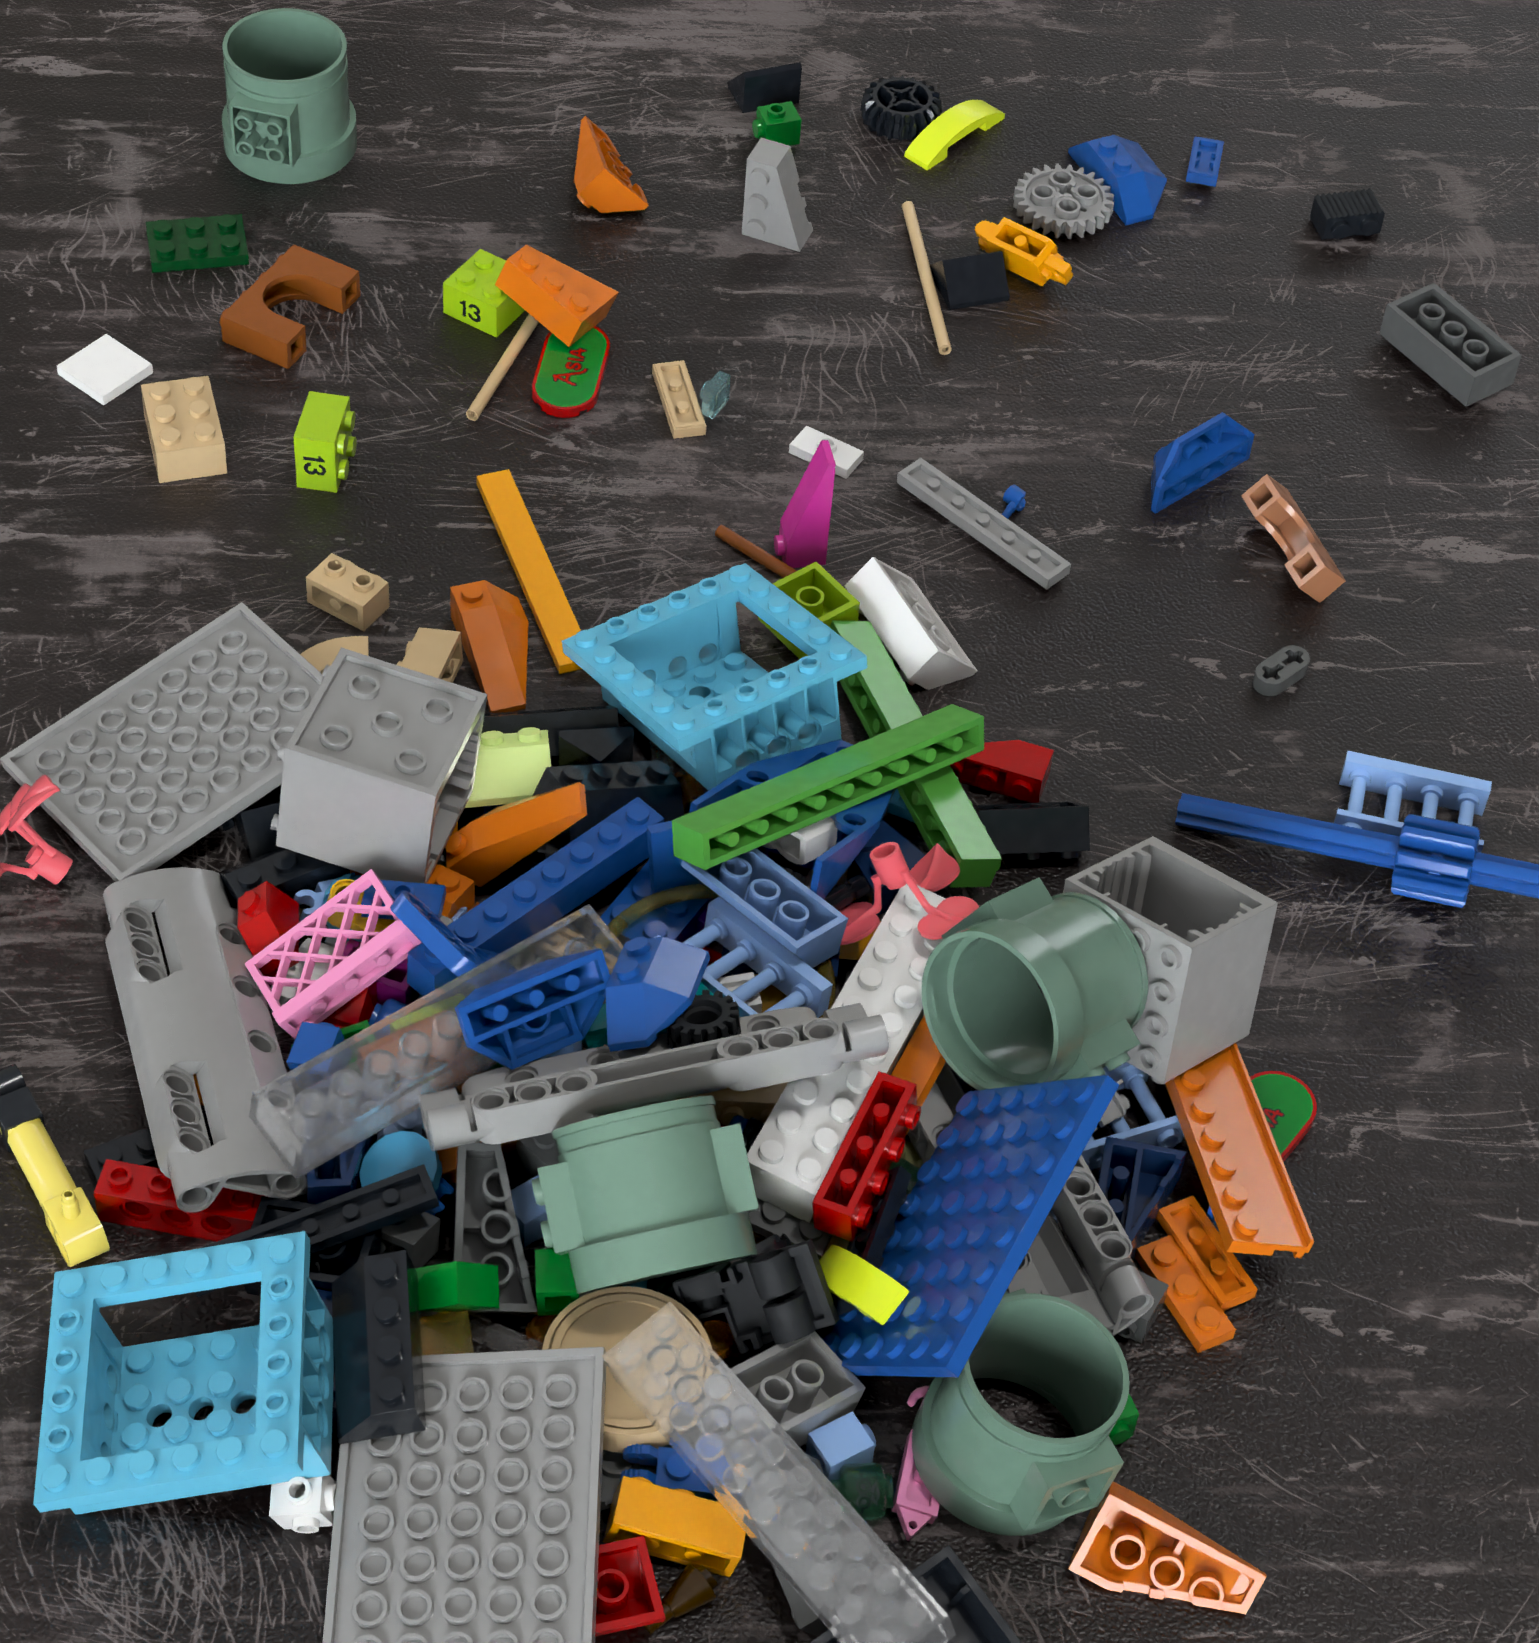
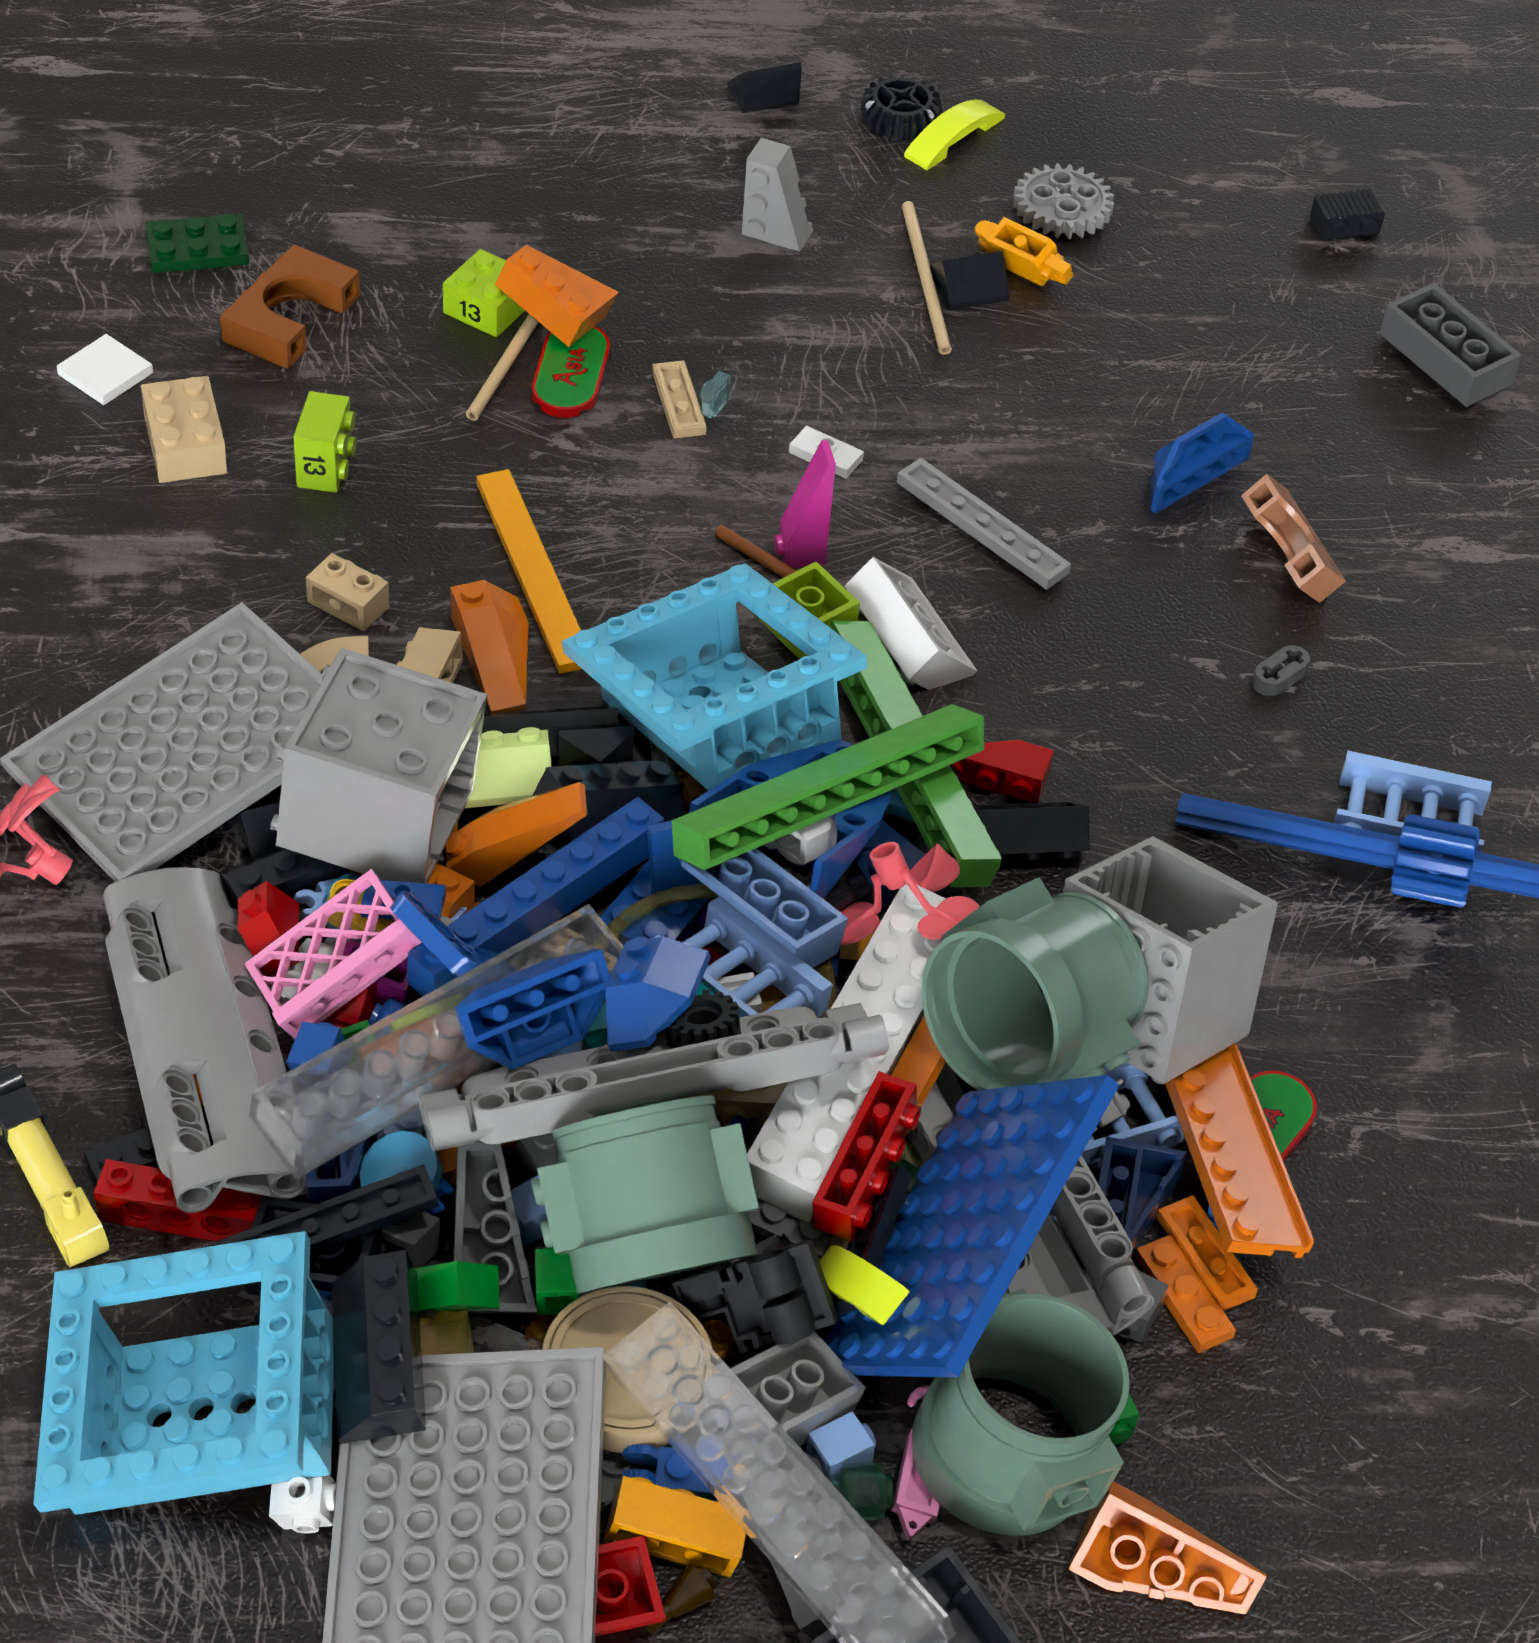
(287, 97): sand green cylinder -> none
(601, 176): orange wedge -> none
(778, 123): green brick -> none
(1015, 499): blue hand -> none
(1129, 173): blue wedge -> none
(1204, 161): blue plate -> none

